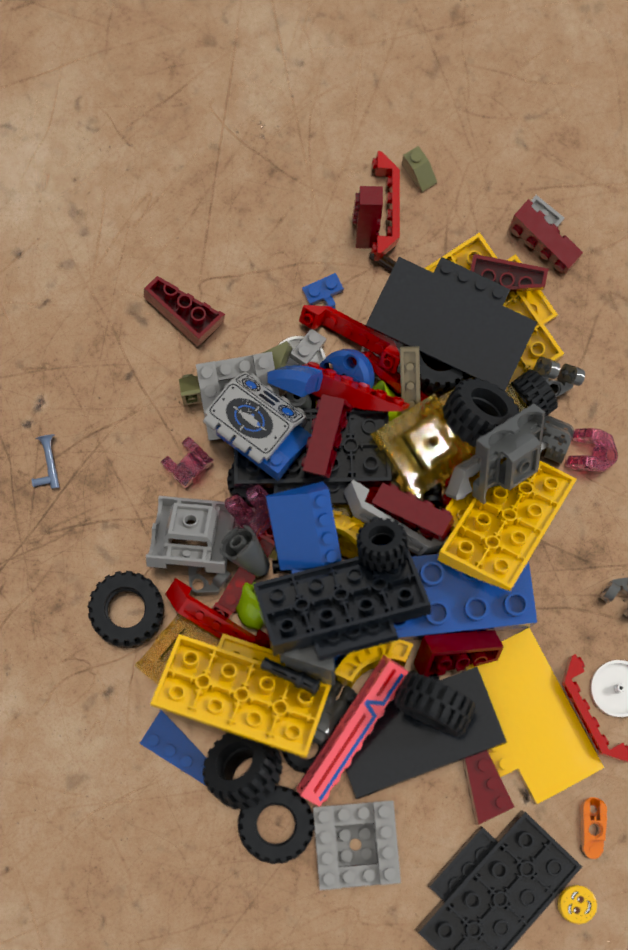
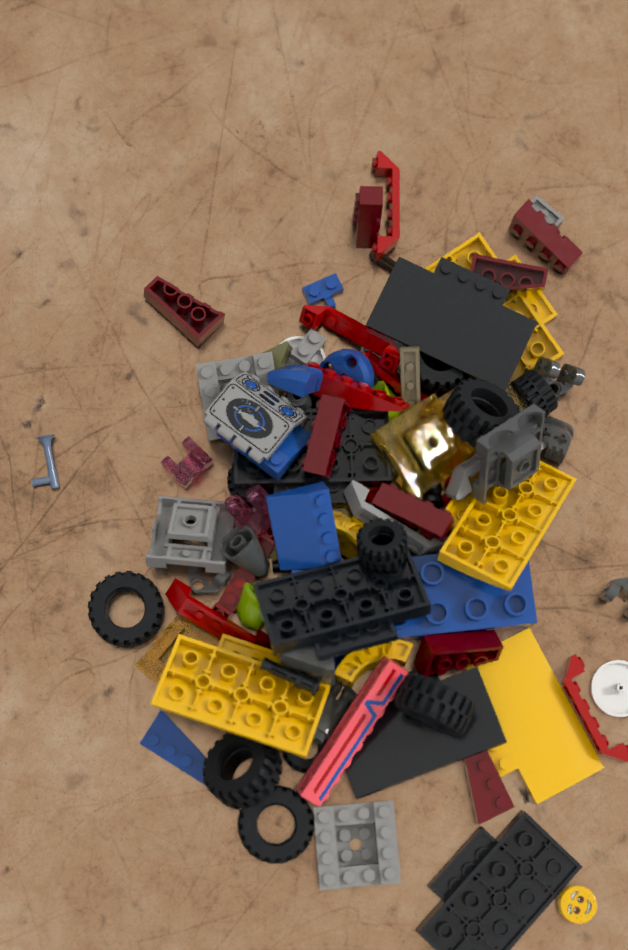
(190, 389): olive slope -> none
(419, 168): olive slope -> none
(593, 844): orange piece -> none
(603, 454): clear pink piece -> none

